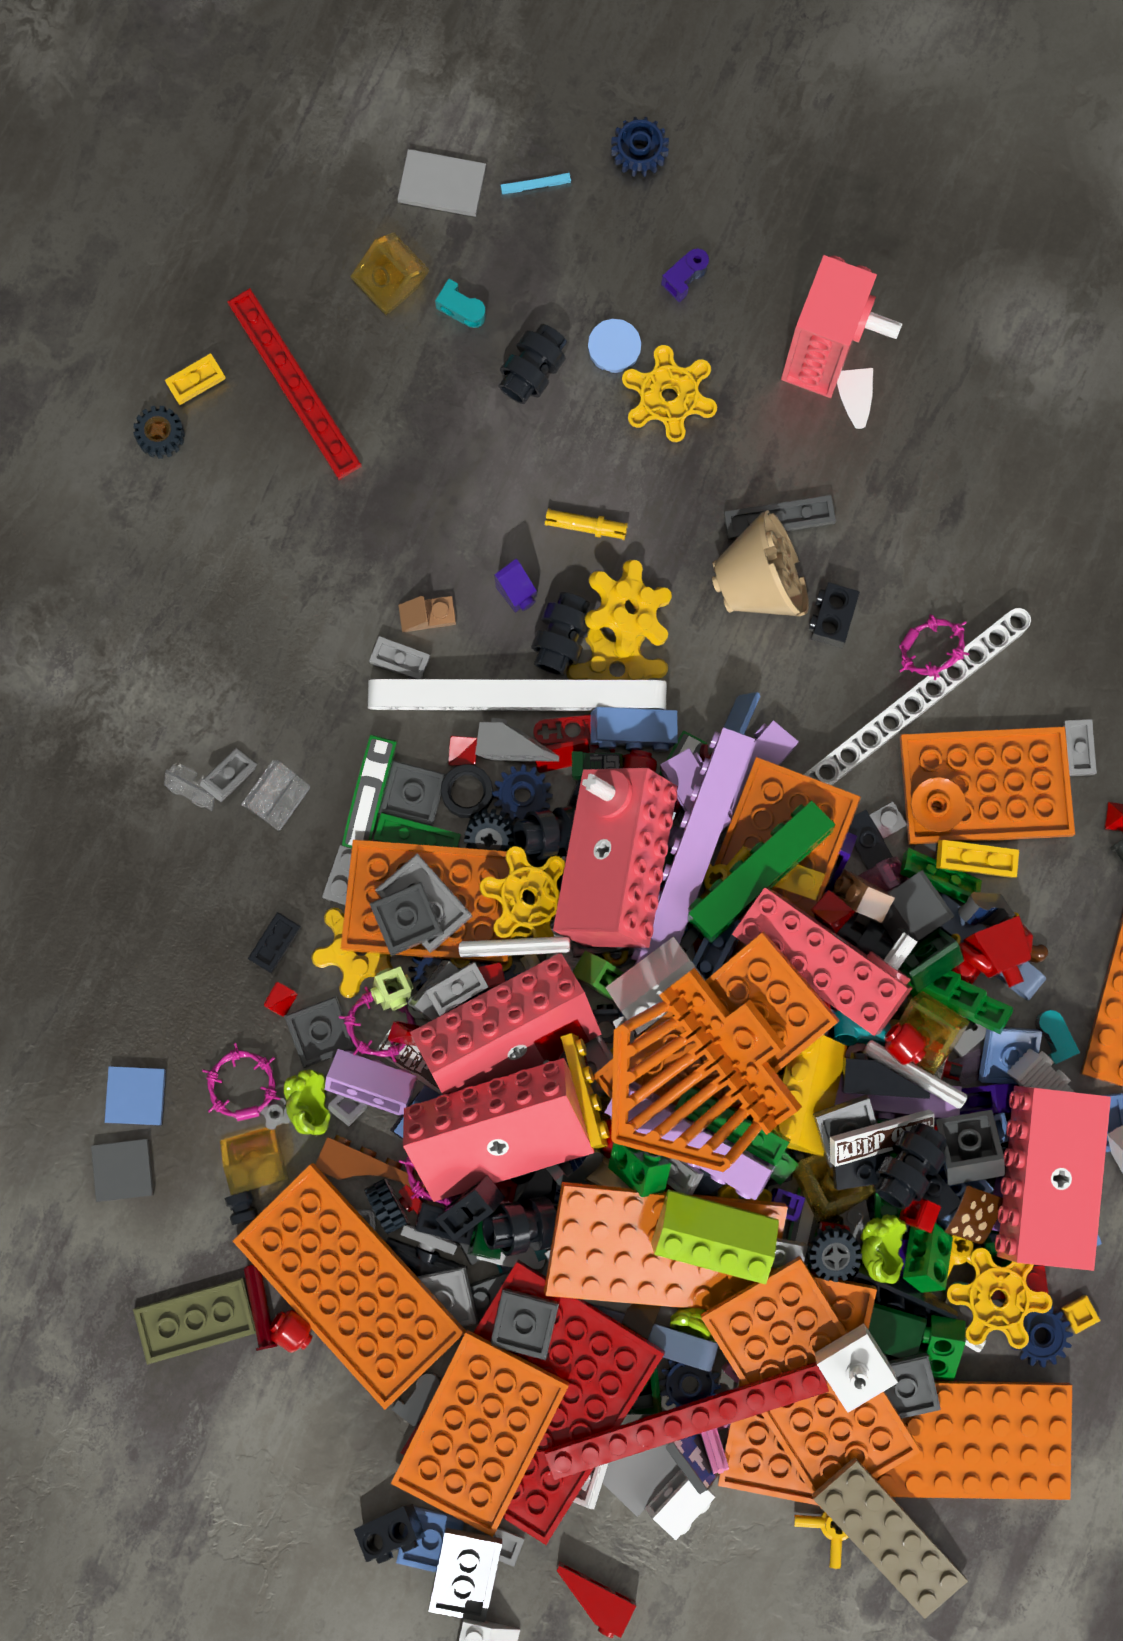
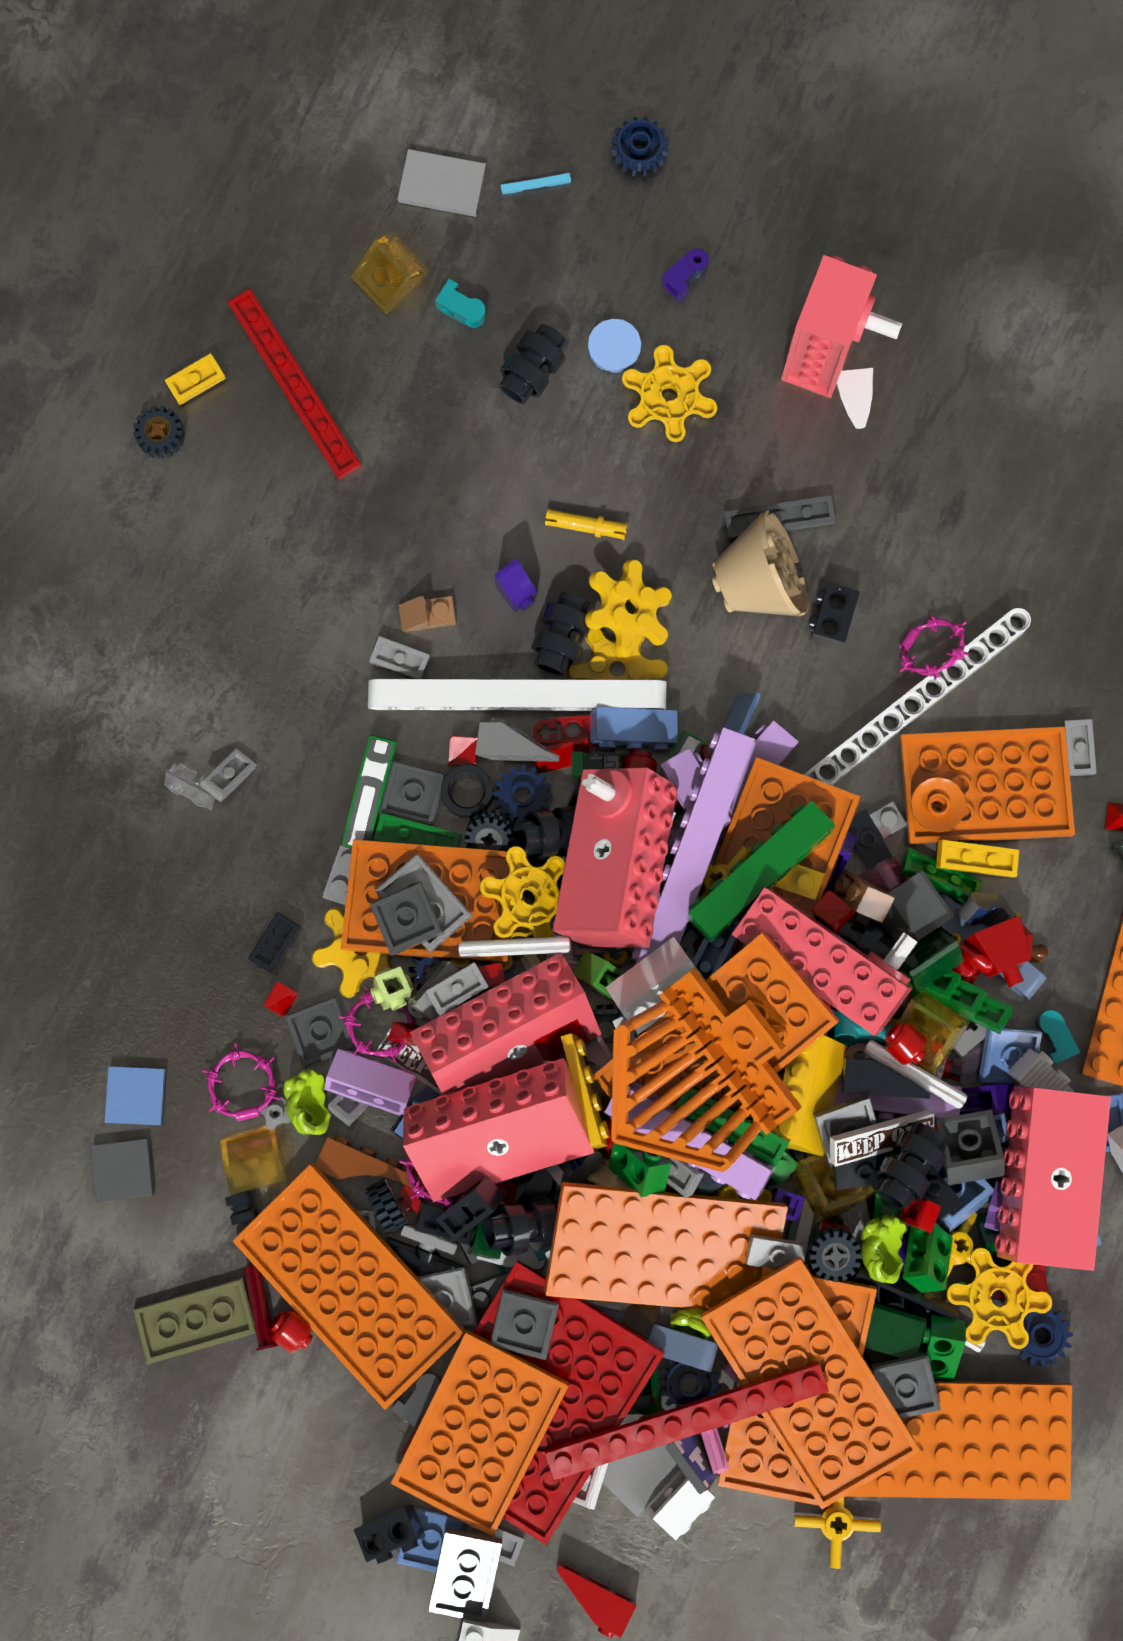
(276, 795): clear bracket -> none
(716, 1236): lime slope -> none
(855, 1368): white brick -> none
(889, 1537): dark tan plate -> none
(975, 1215): reddish brown sticker -> none
(1080, 1314): yellow tile -> none

